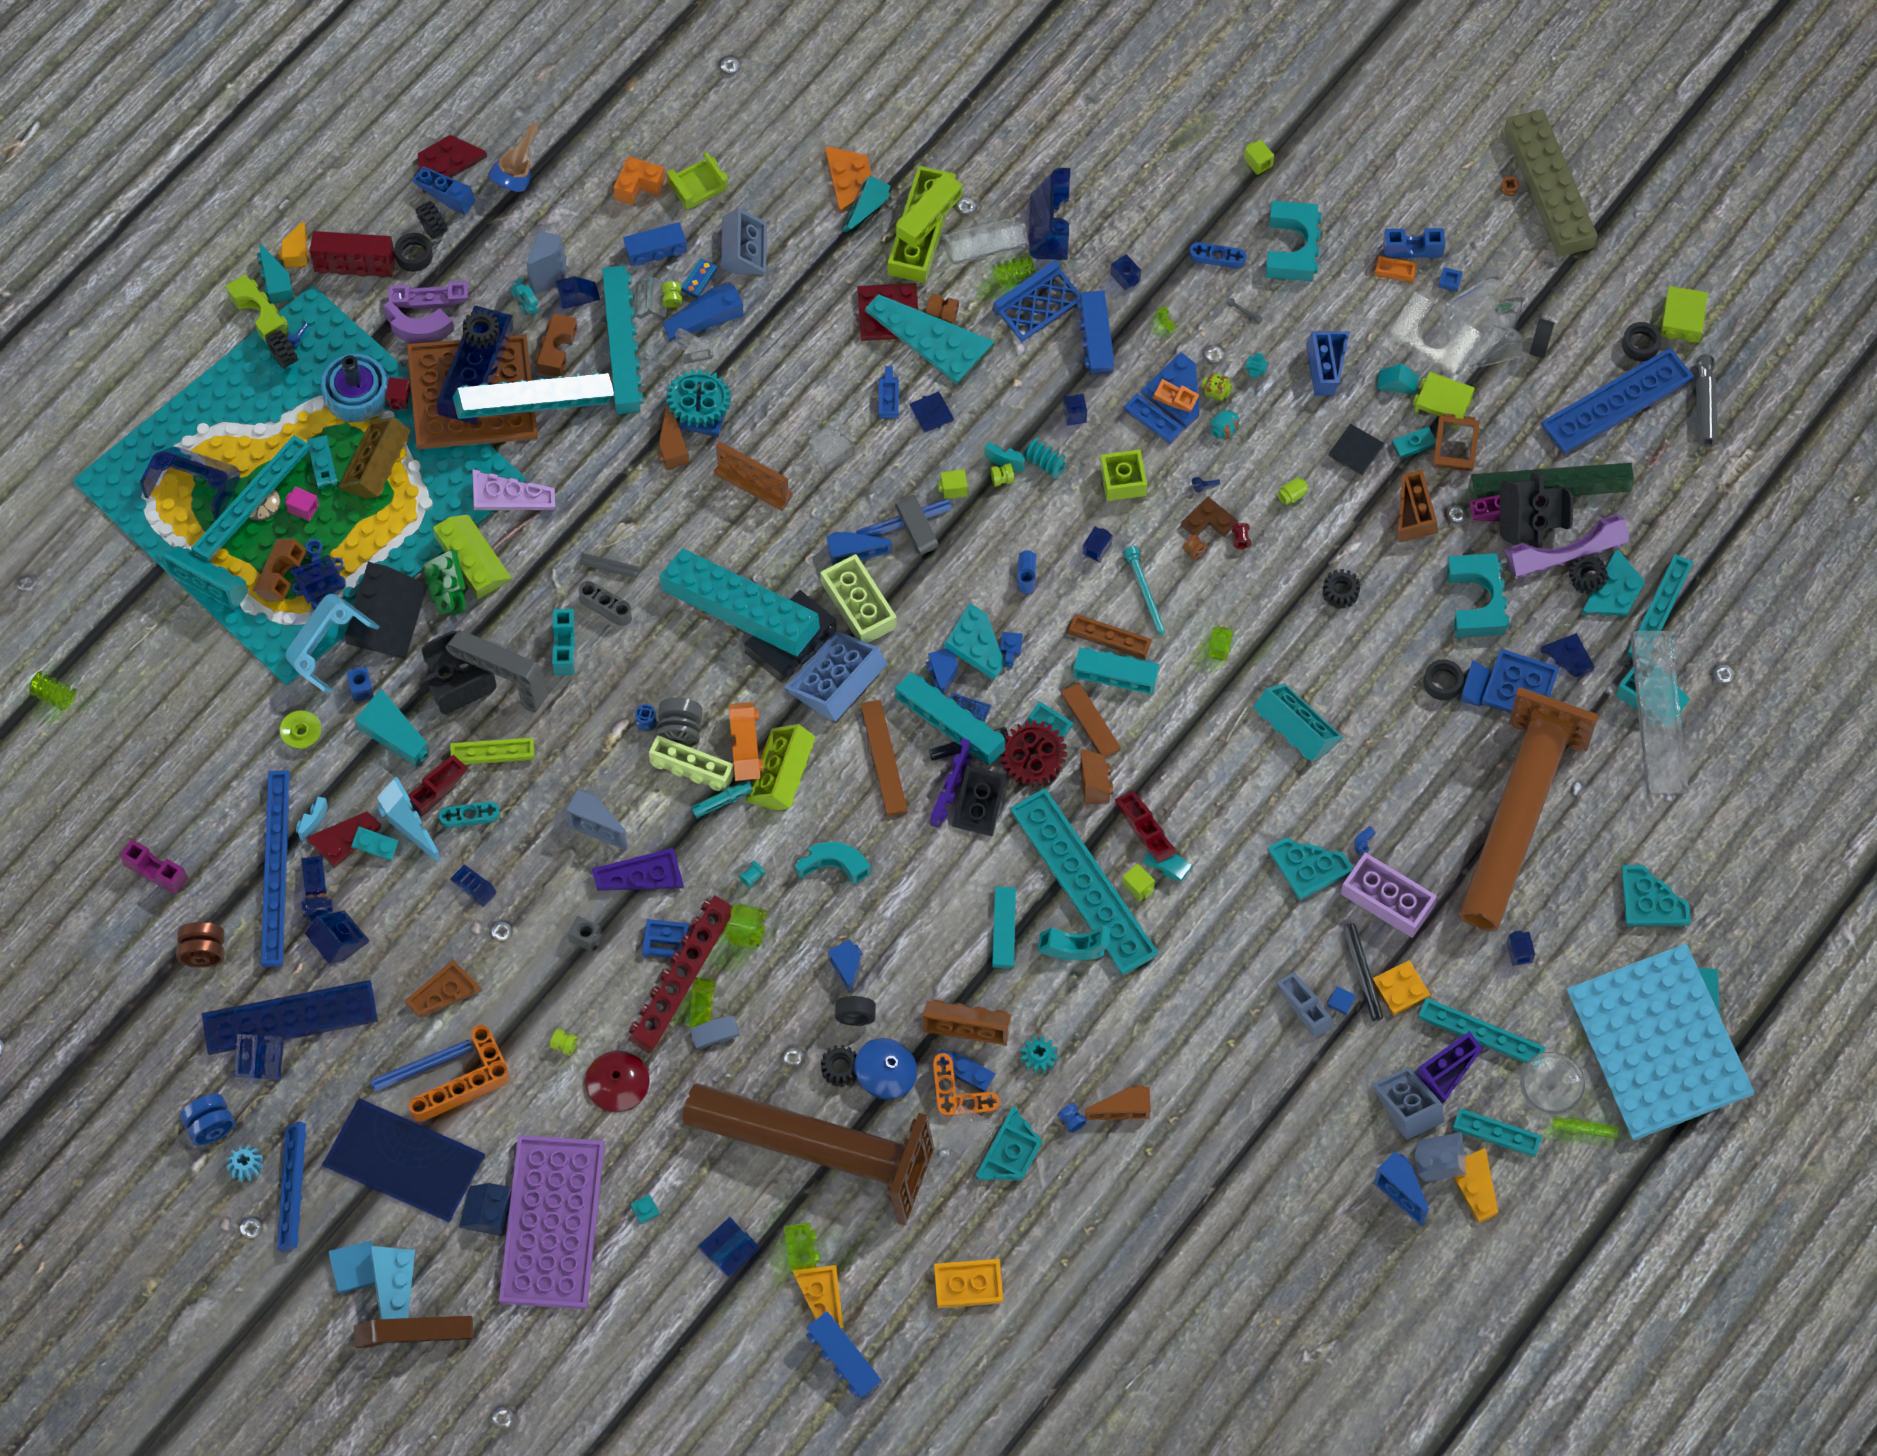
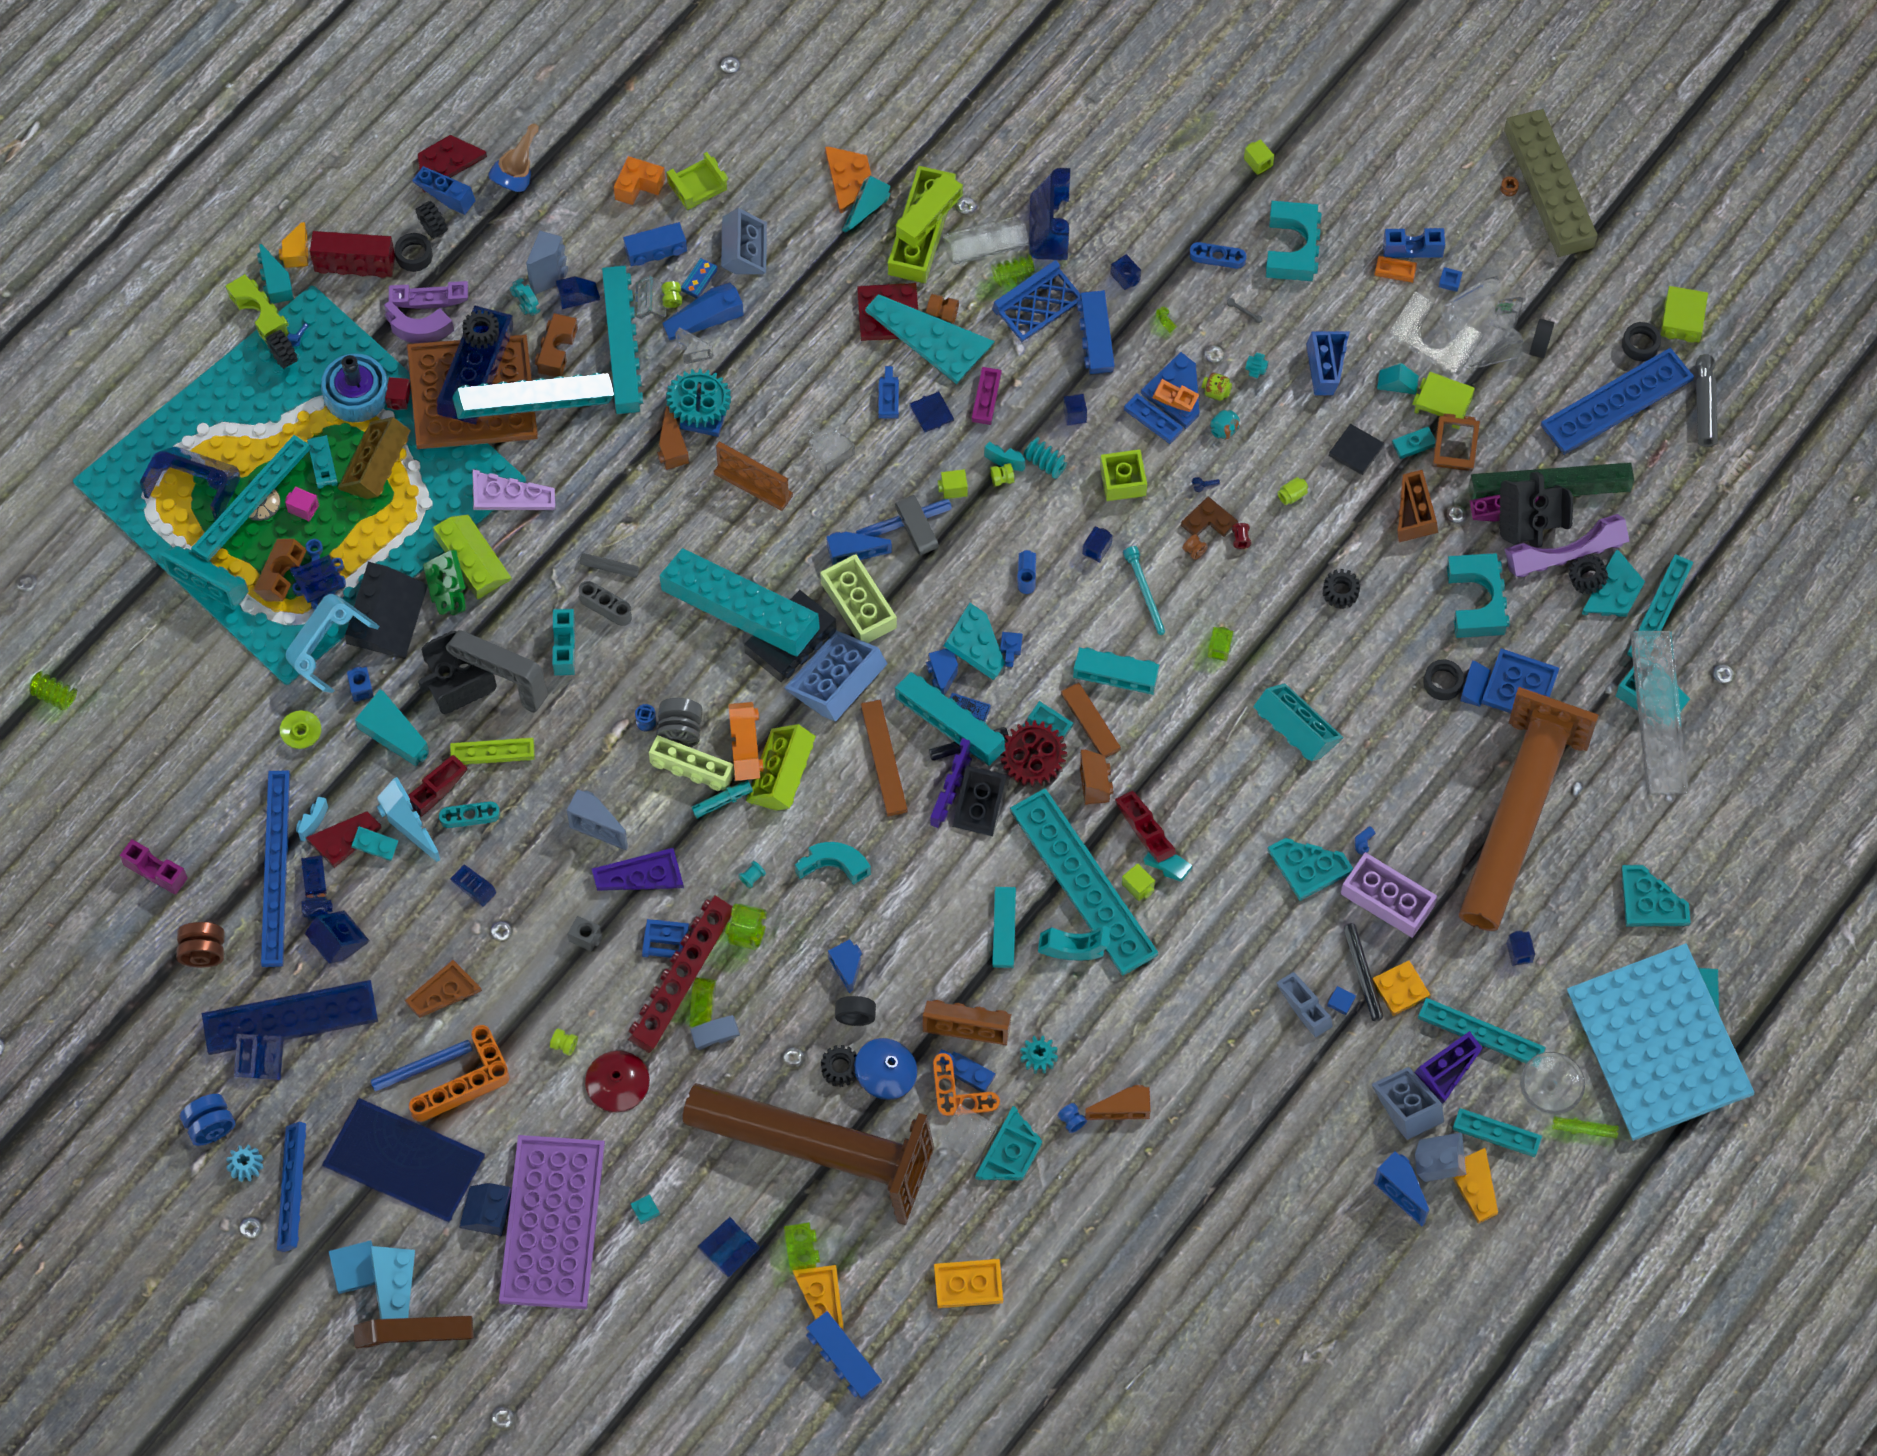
(986, 395): none -> magenta plate
(1109, 636): dark orange tile -> none
(1570, 654): clear blue wing -> none

